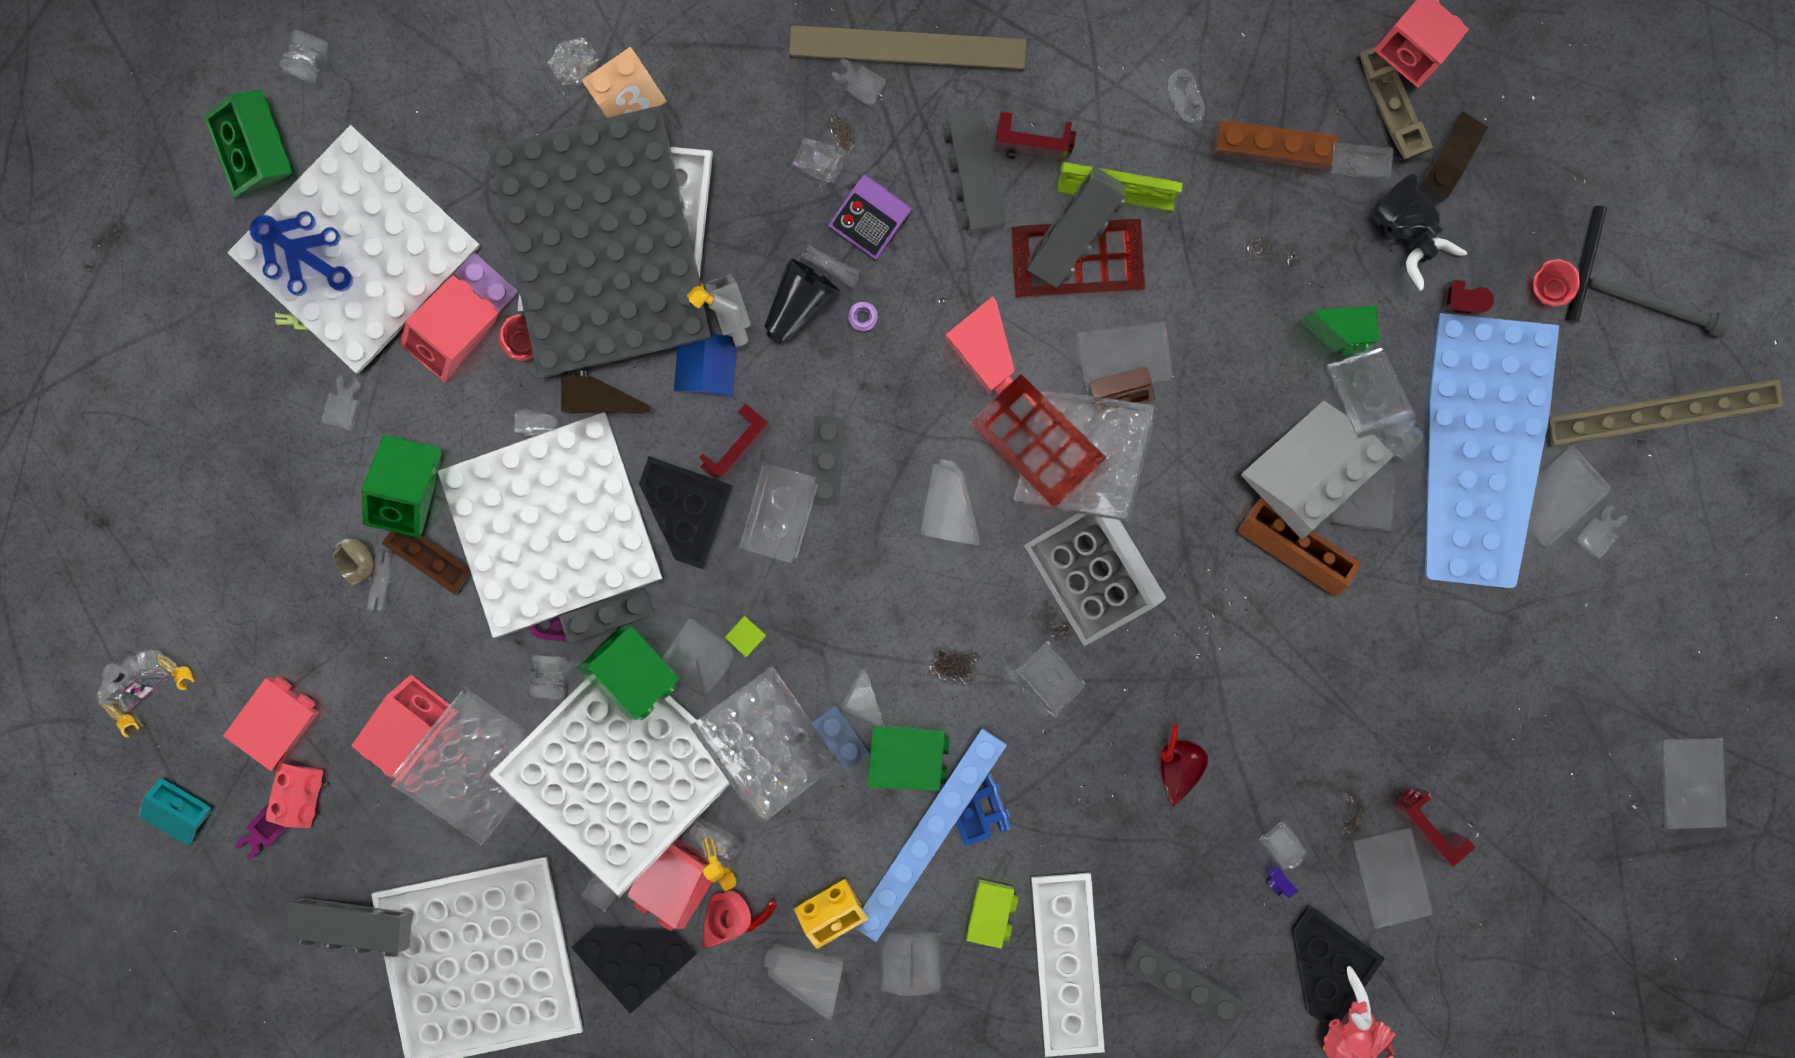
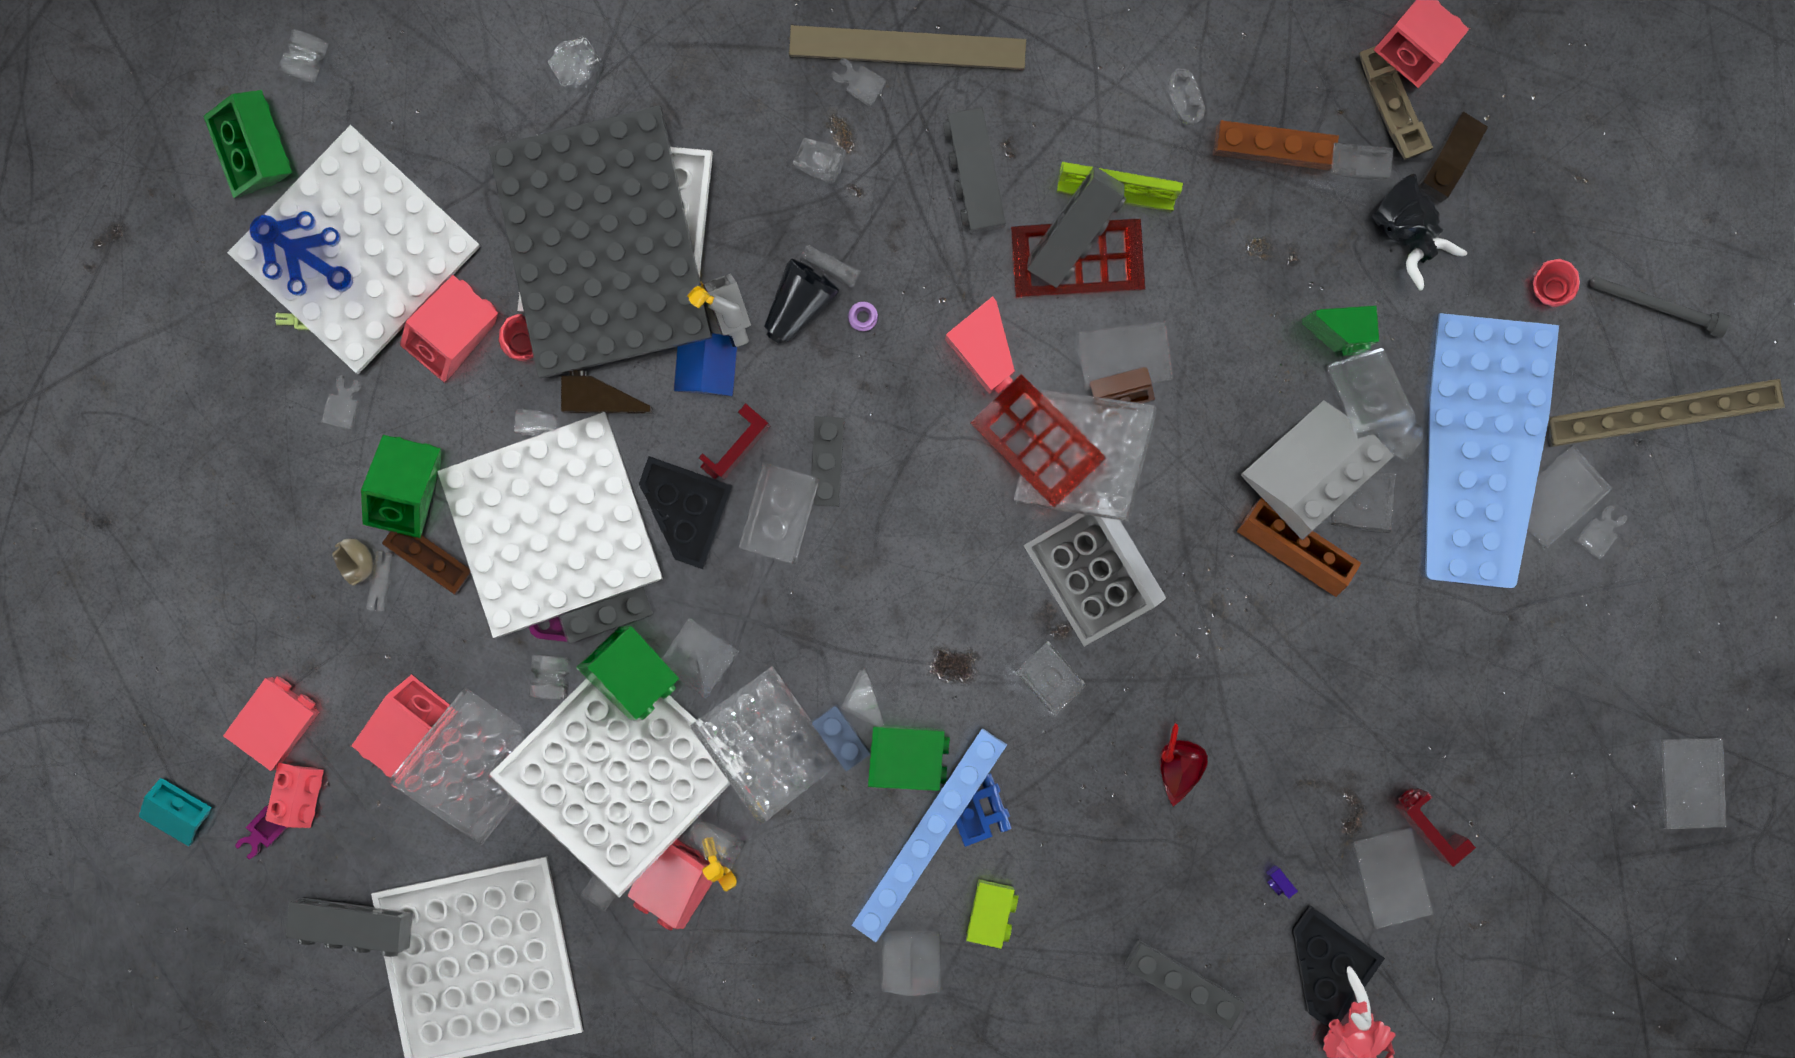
(132, 679): clear torso -> none
(487, 282): lavender plate -> none
(623, 86): light nougat slope -> none
(633, 960): black plate -> none
(729, 918): coral piece -> none
(745, 636): lime tile -> none
(807, 975): clear slope -> none
(830, 914): yellow brick -> none
(870, 216): slope -> none
(948, 506): clear slope -> none
(1032, 144): dark red panel -> none
(1067, 964): white plate -> none
(1284, 846): clear brick -> none
(1468, 301): dark red leg -> none
(1588, 263): black bar -> none

